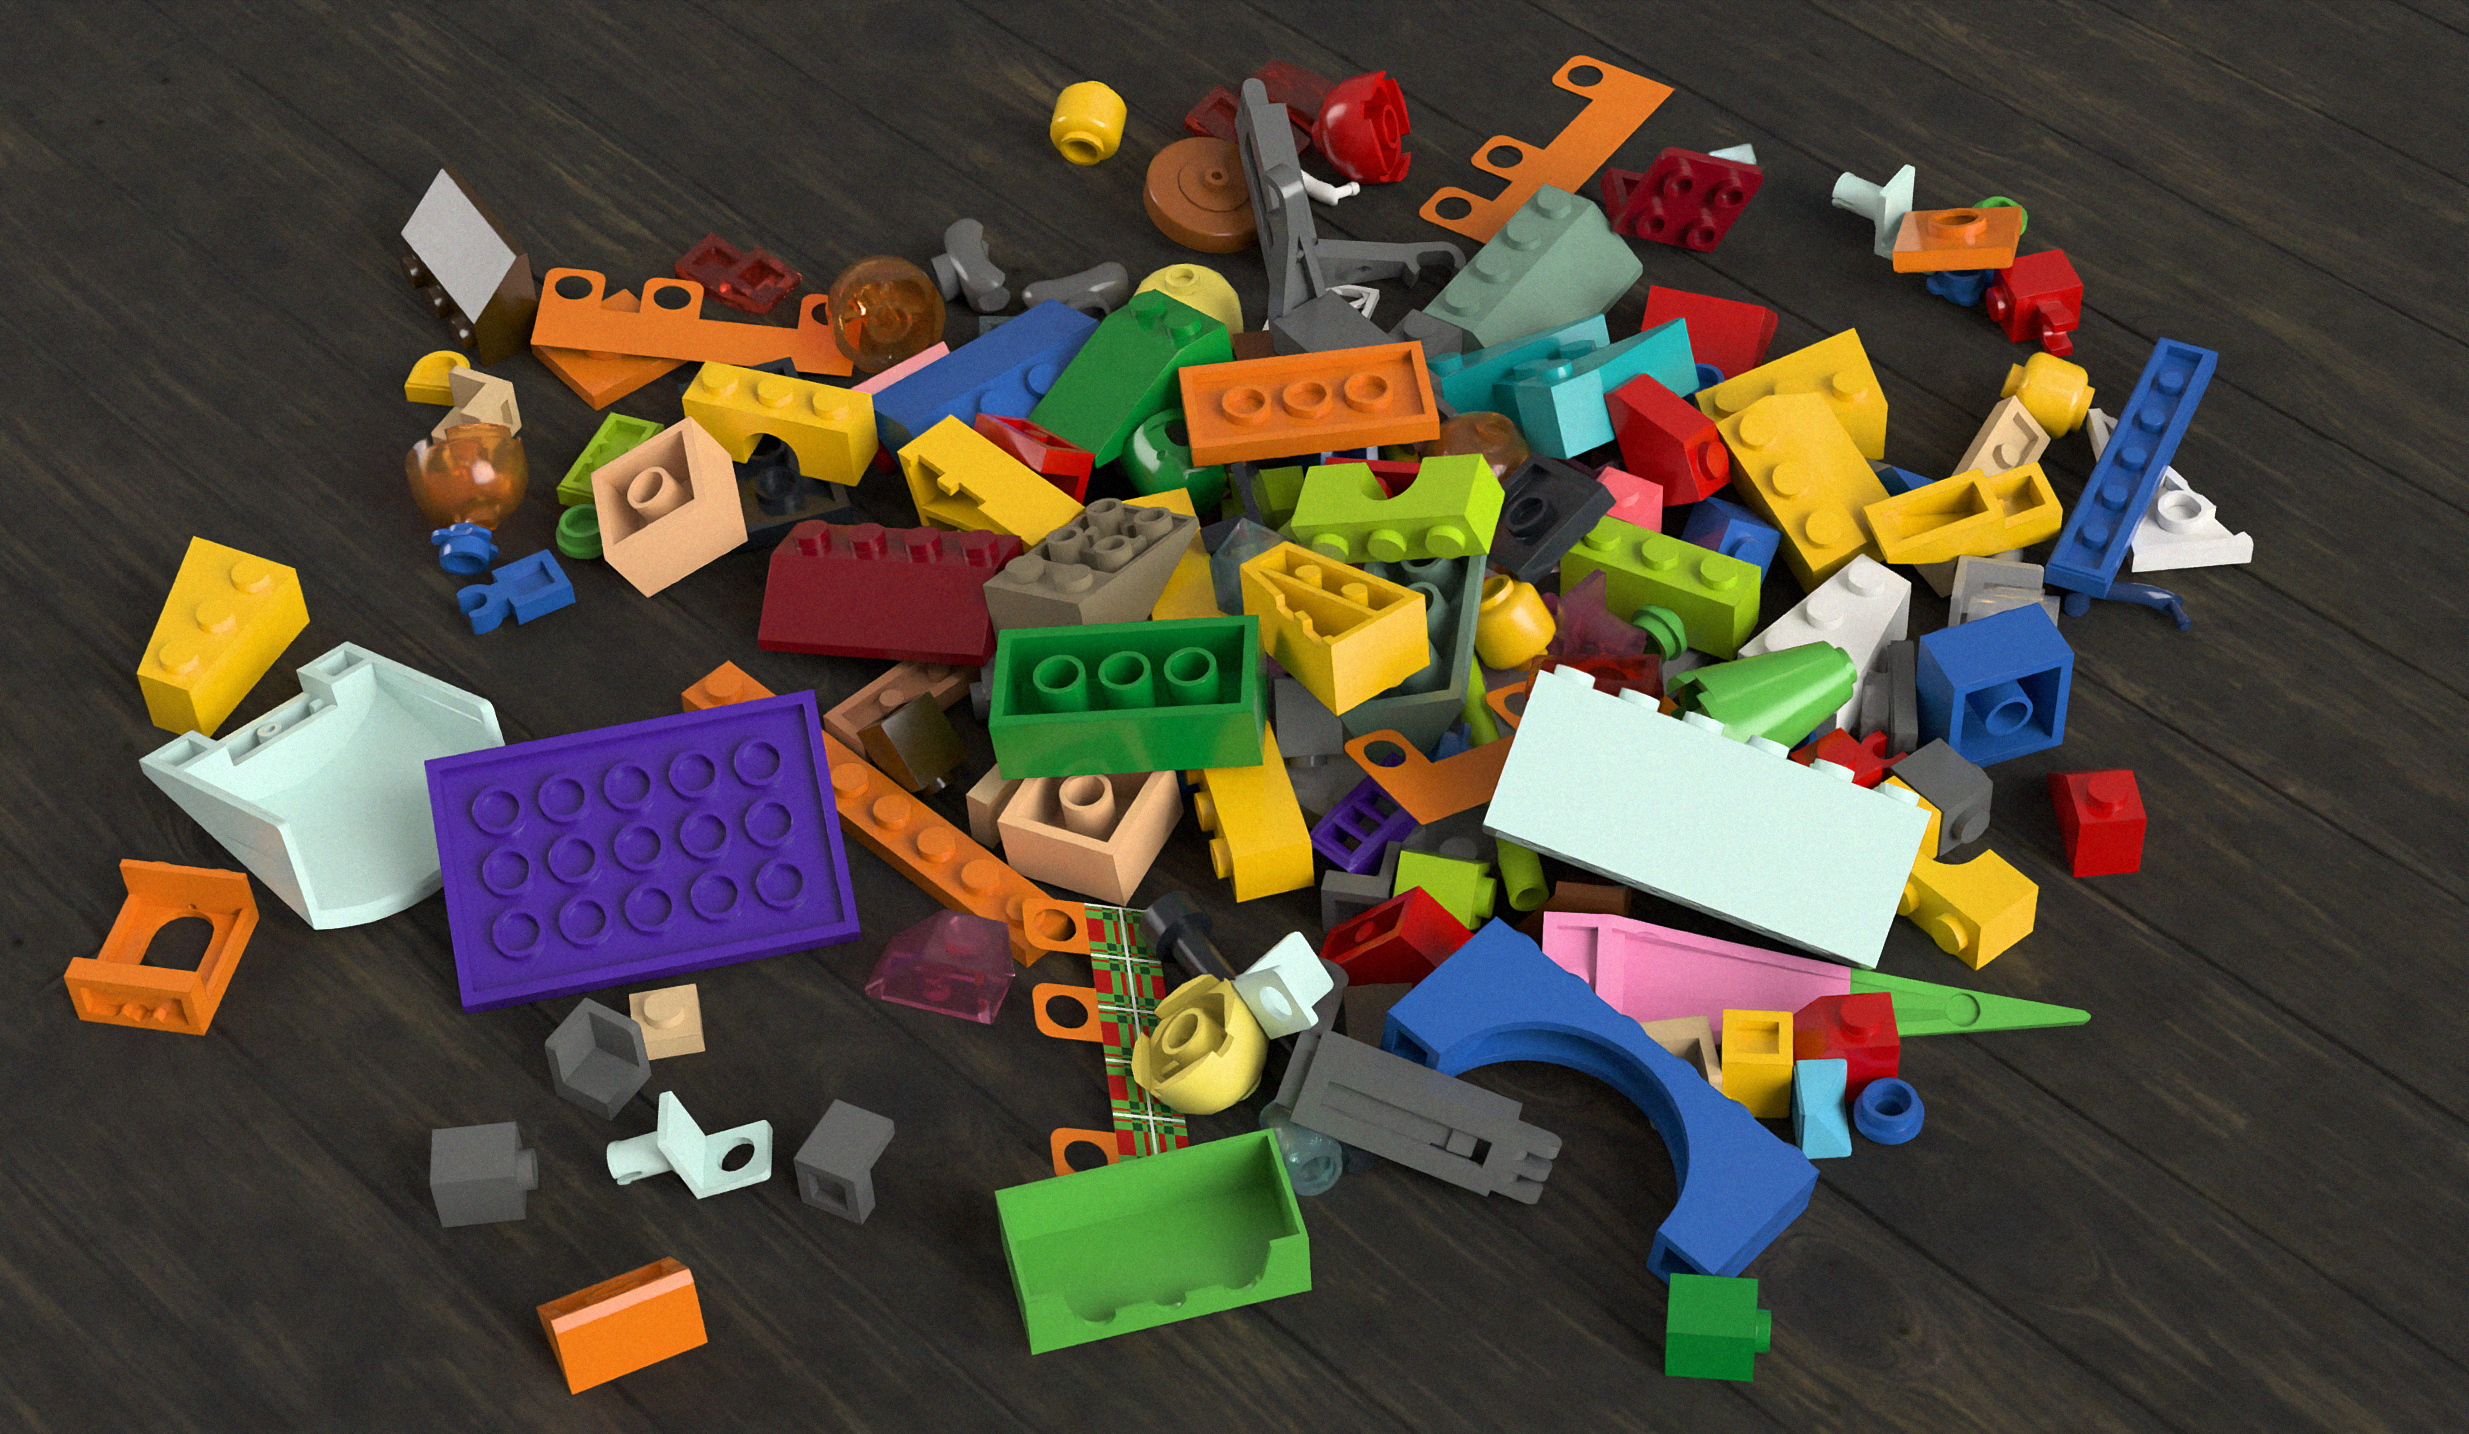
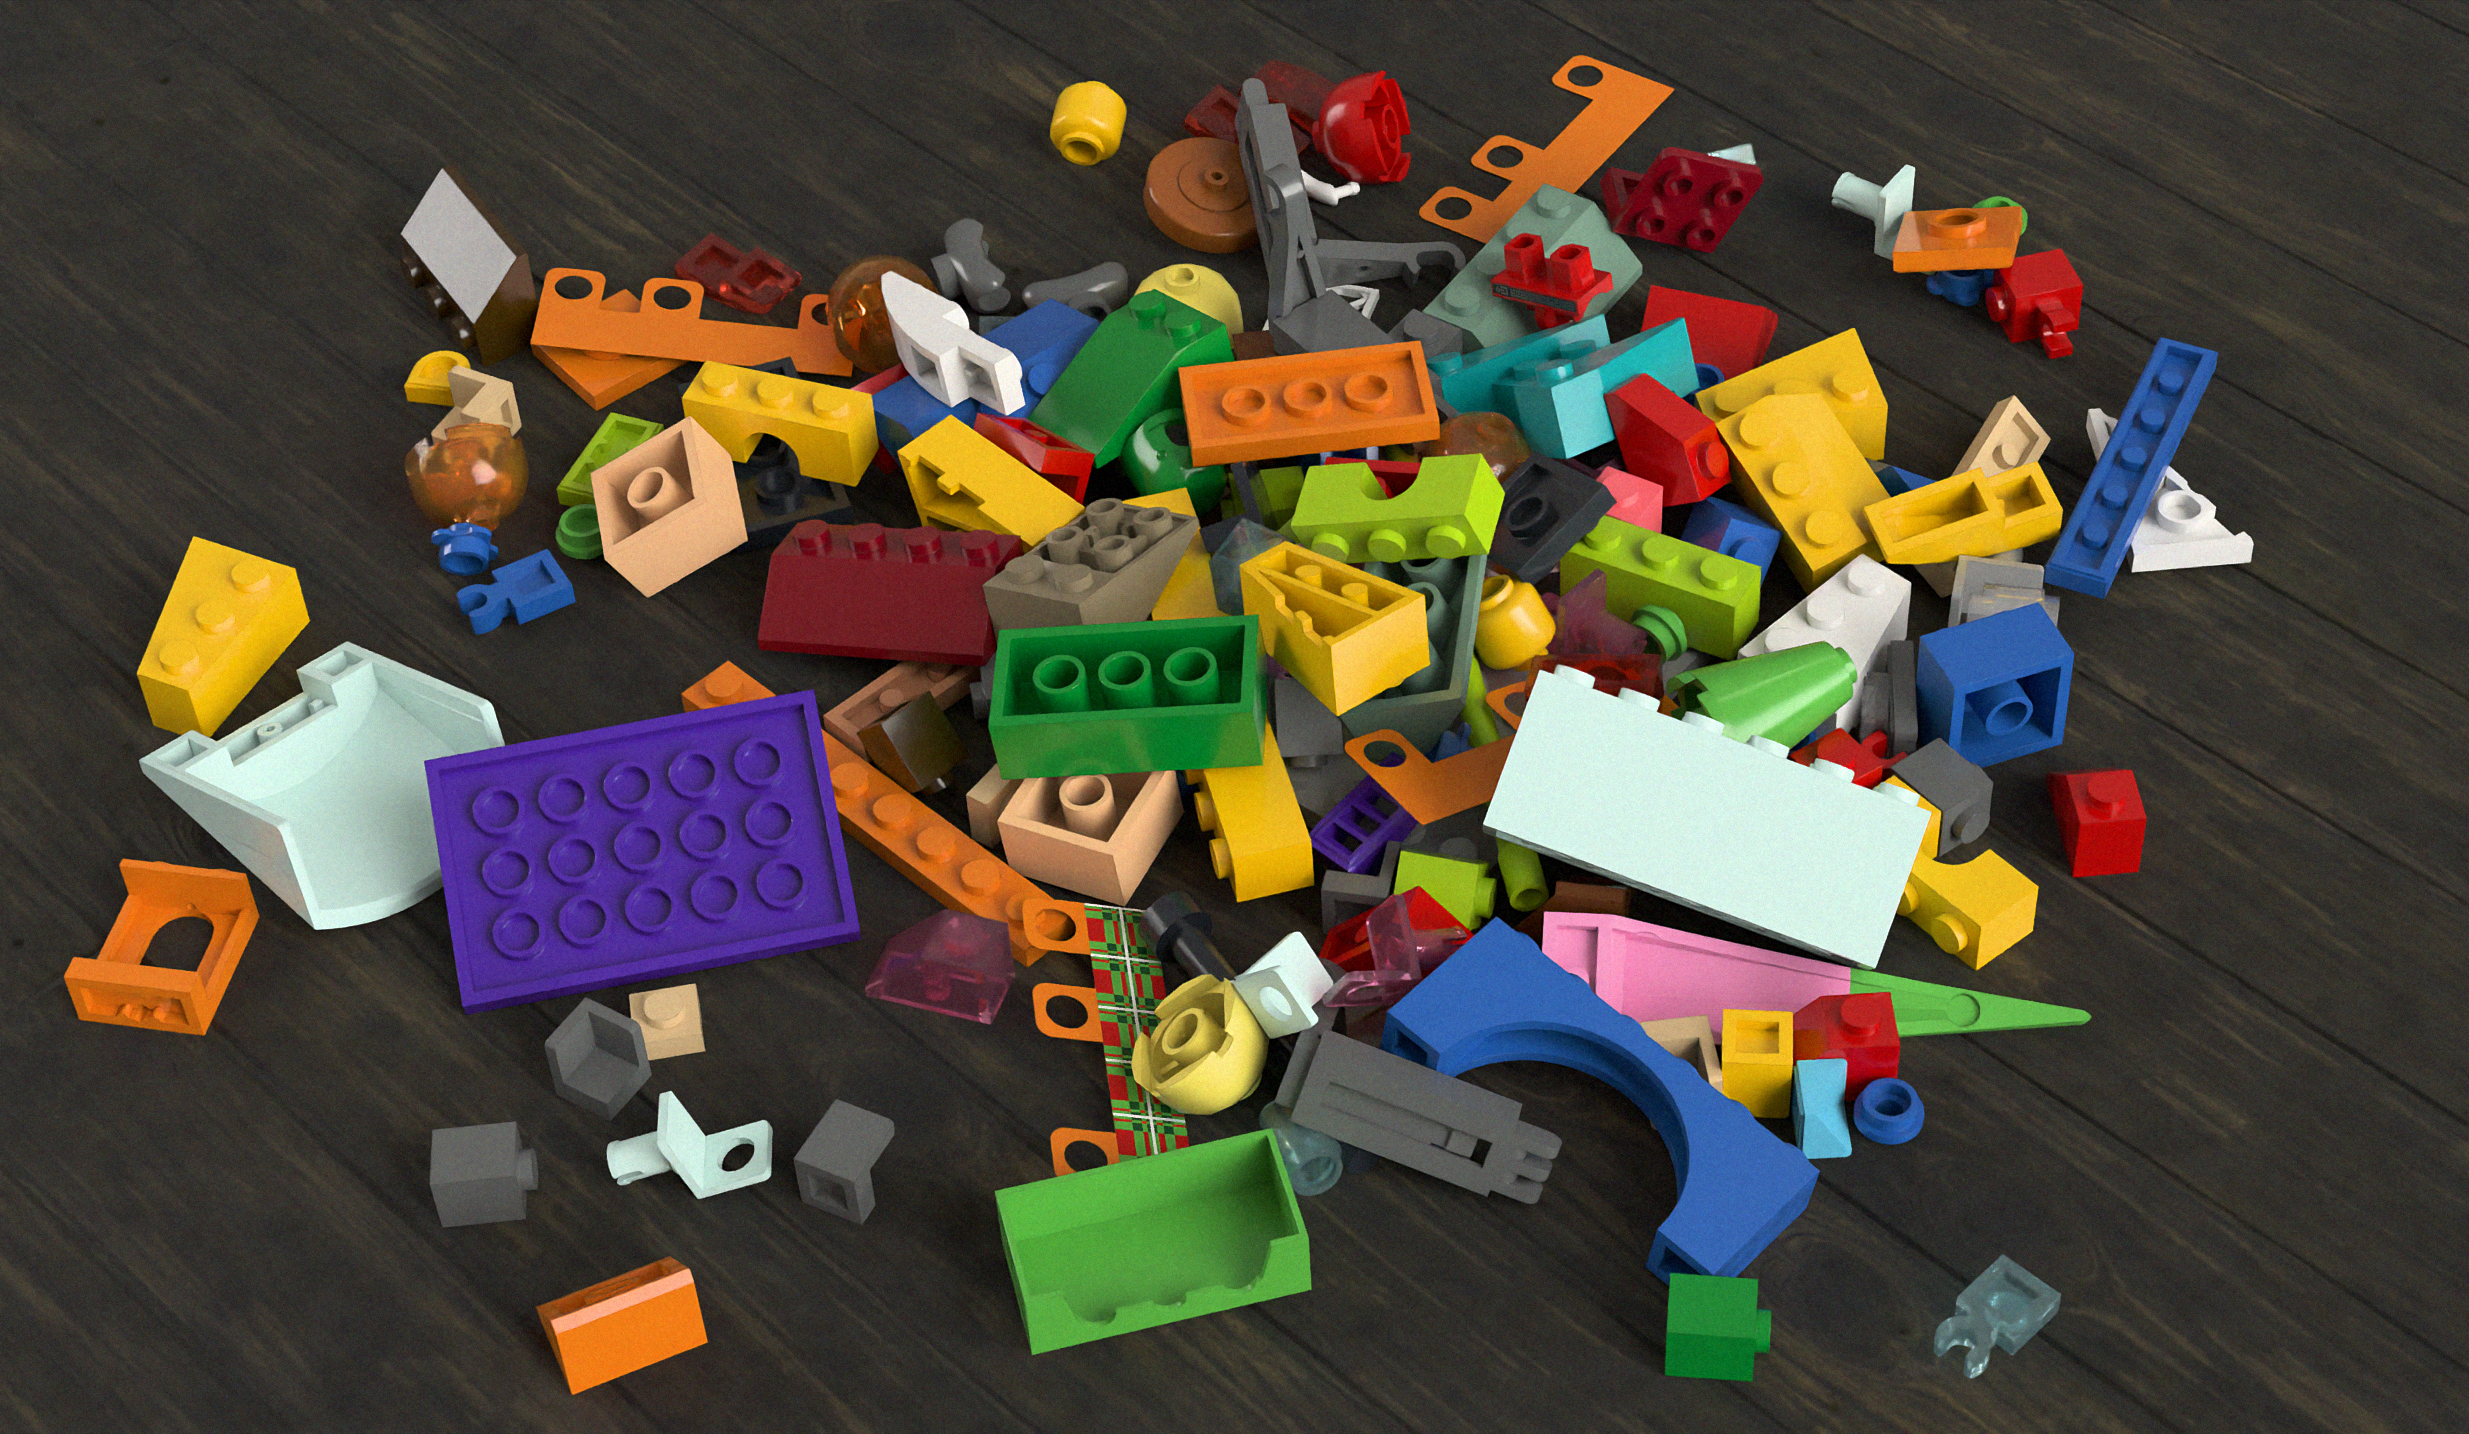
(944, 353): none -> white slope
(1397, 957): none -> clear pink bracket
(1553, 286): none -> red hips
(1998, 1308): none -> clear light blue plate
(2051, 392): yellow head -> none
(2154, 597): dark blue piece -> none

